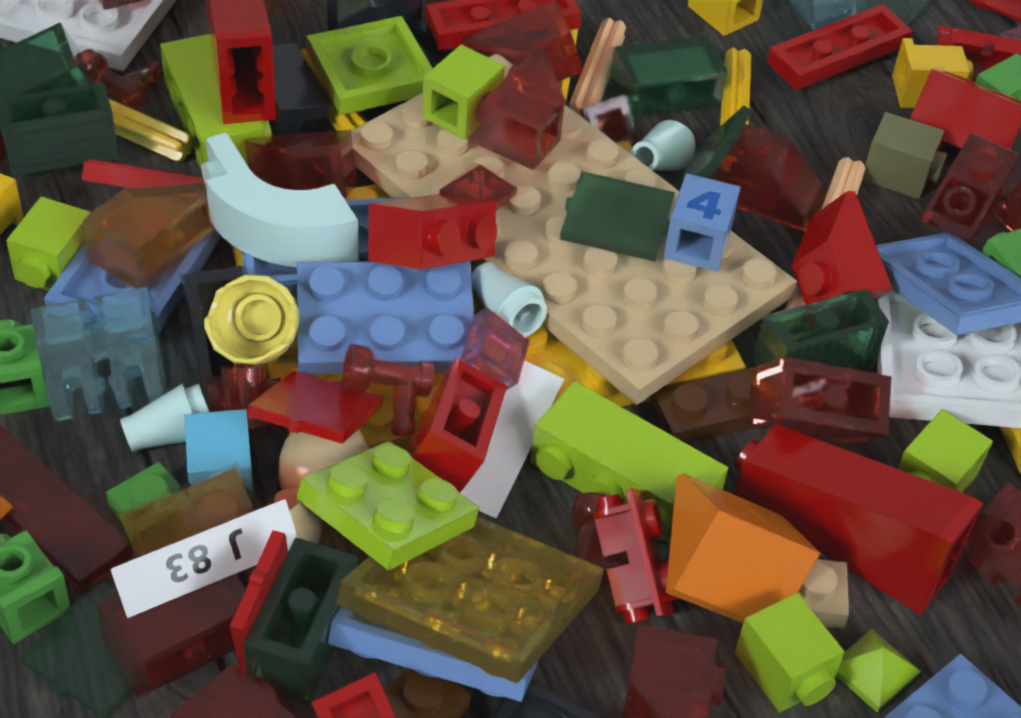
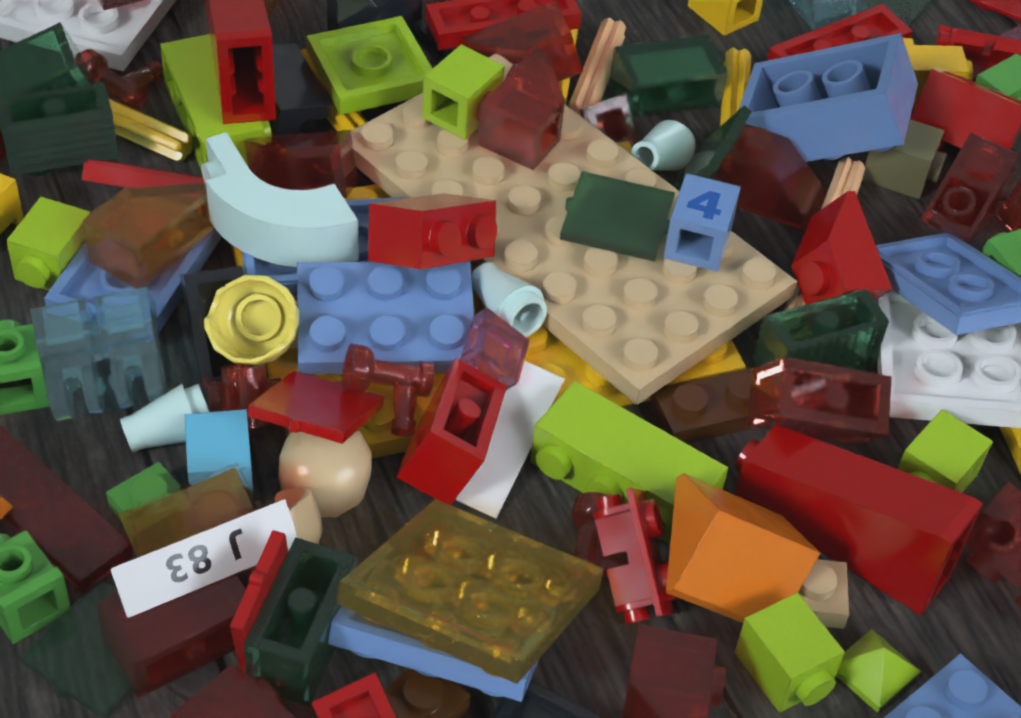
(387, 504): lime plate -> none
(480, 183): clear red slope -> none
(836, 98): none -> medium blue brick

